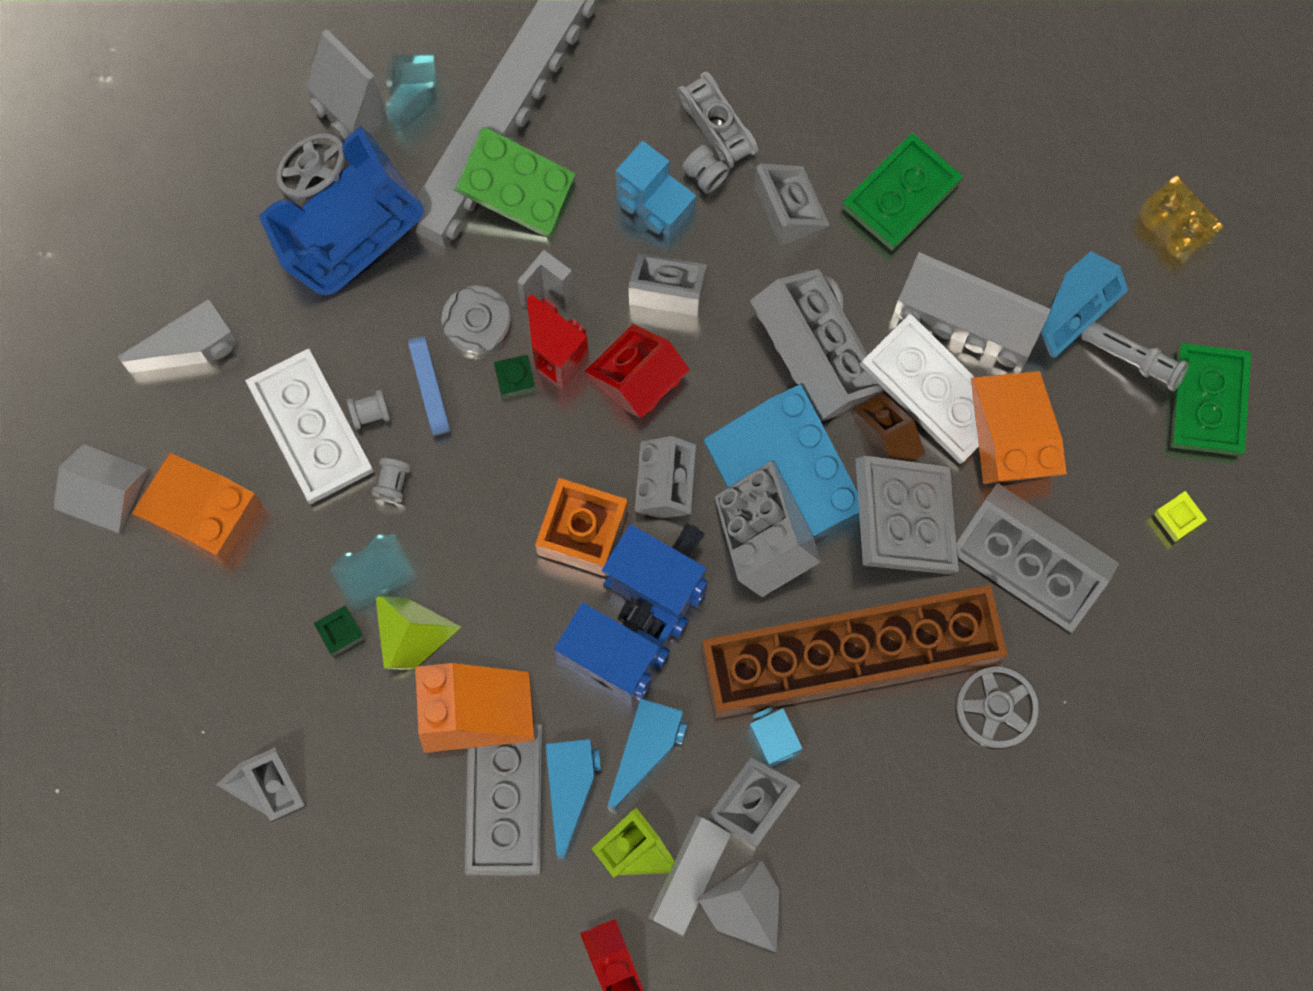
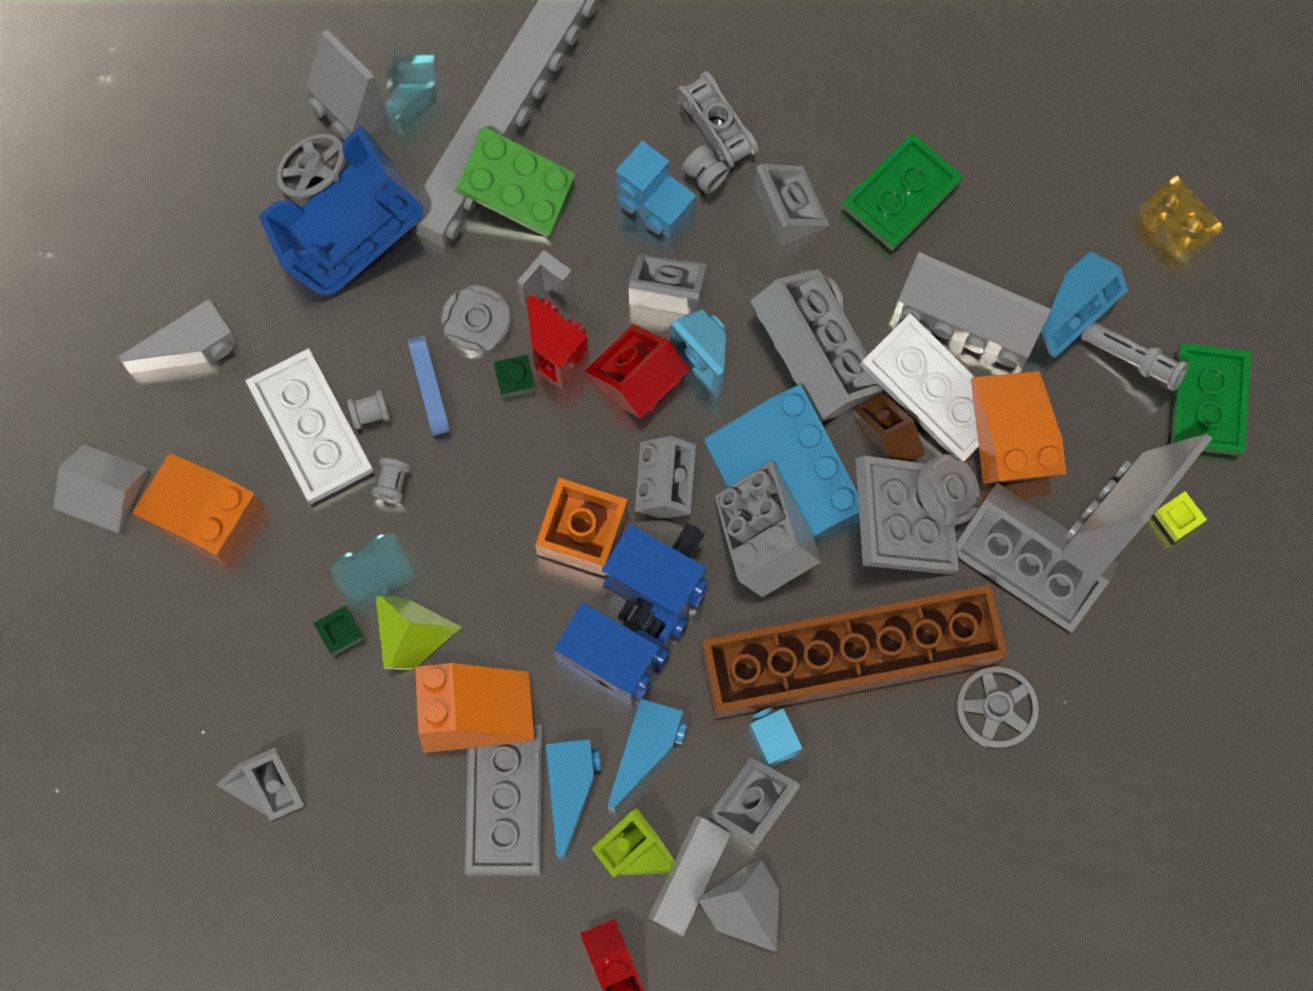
(702, 347): none -> medium azure slope
(948, 490): none -> light grey tile
(1128, 504): none -> light grey slope

